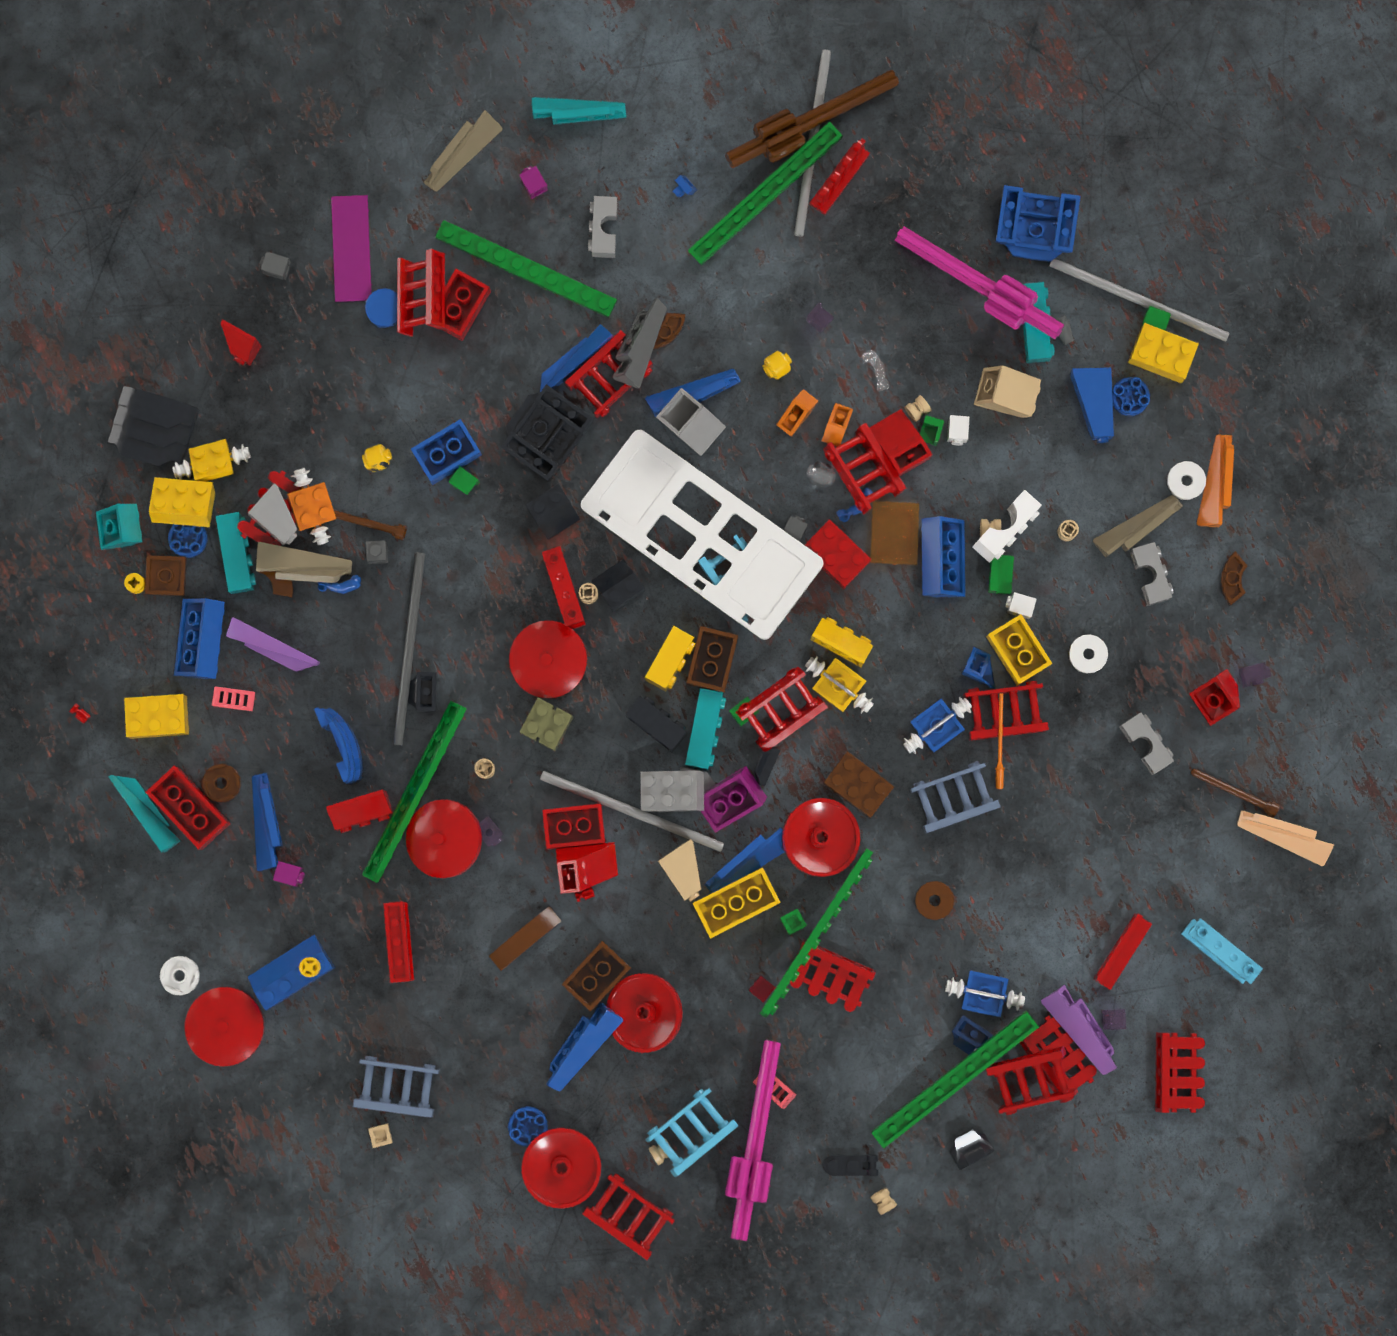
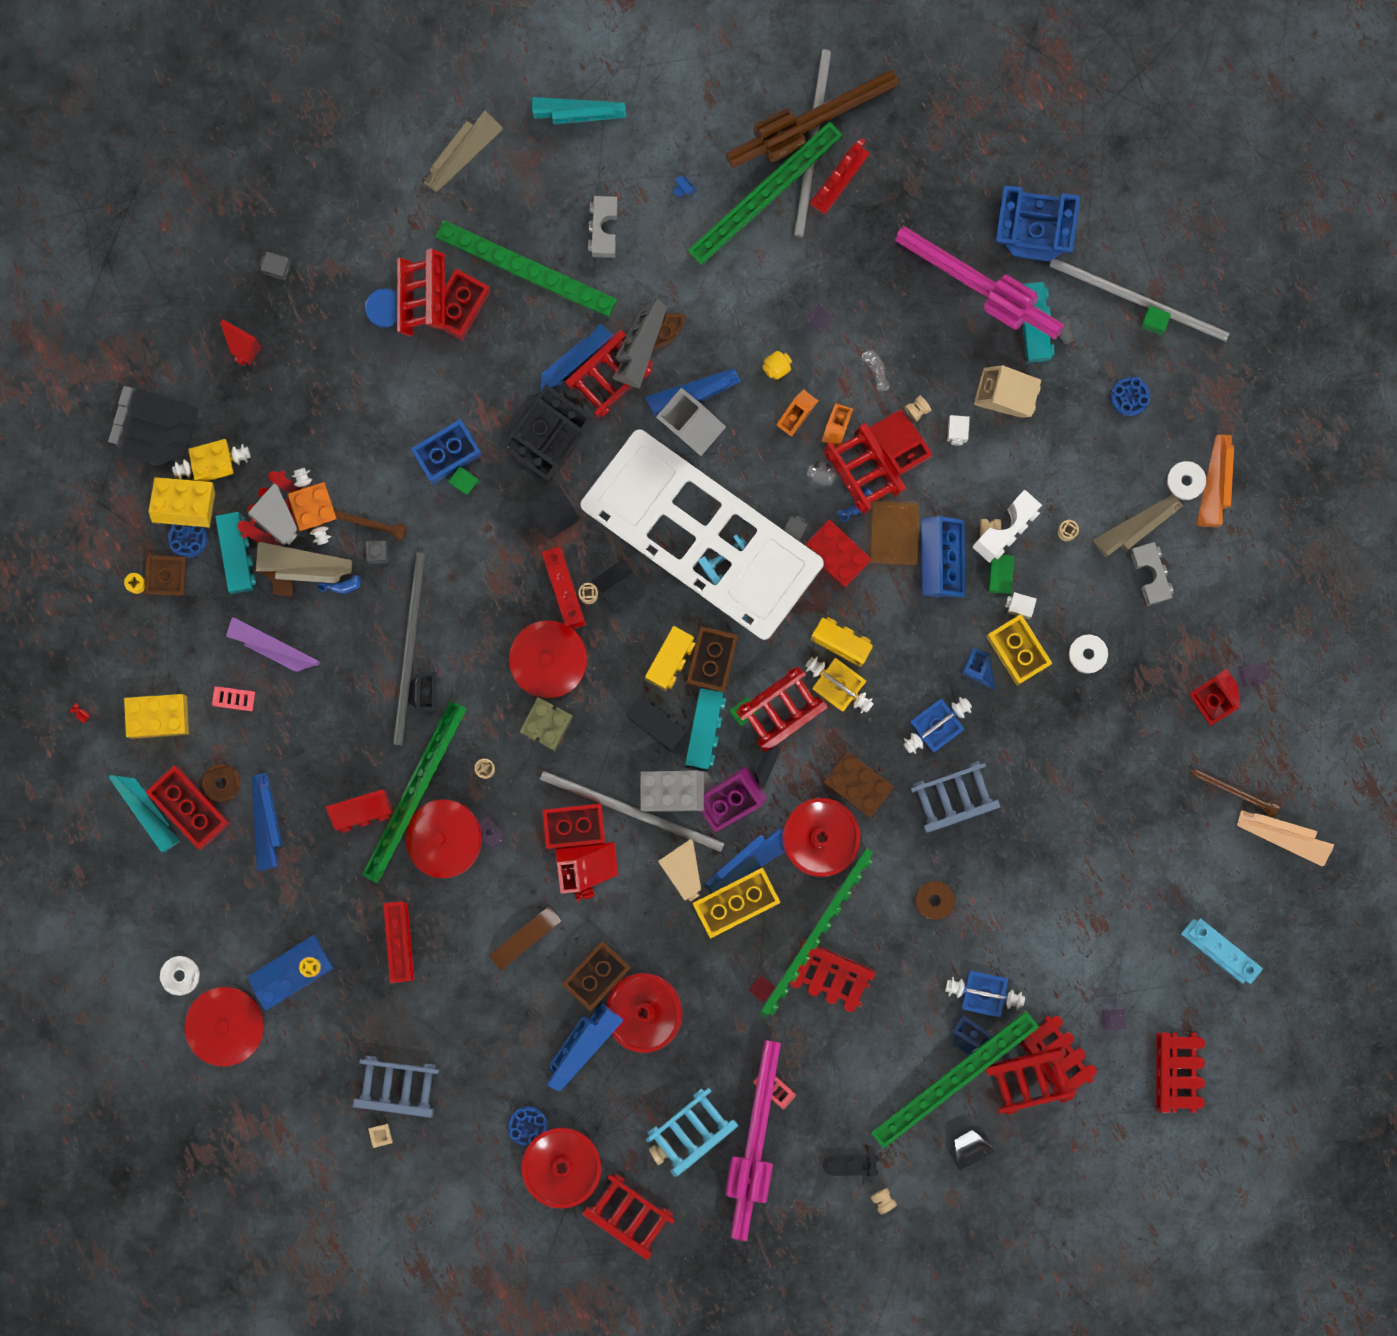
(119, 526): teal slope -> none
(199, 638): blue slope -> none
(289, 874): magenta brick -> none
(347, 743): blue slope -> none
(351, 248): magenta window -> none
(377, 458): yellow head -> none
(533, 181): magenta brick -> none
(793, 922): green panel -> none
(931, 430): green panel -> none
(999, 768): orange piece -> none
(1017, 726): red fence -> none
(1081, 1027): medium lavender wedge -> none
(1094, 394): blue slope -> none
(1122, 951): red fence -> none
(1158, 755): light grey arch -> none
(1163, 353): yellow brick -> none
(1231, 578): reddish brown tile -> none

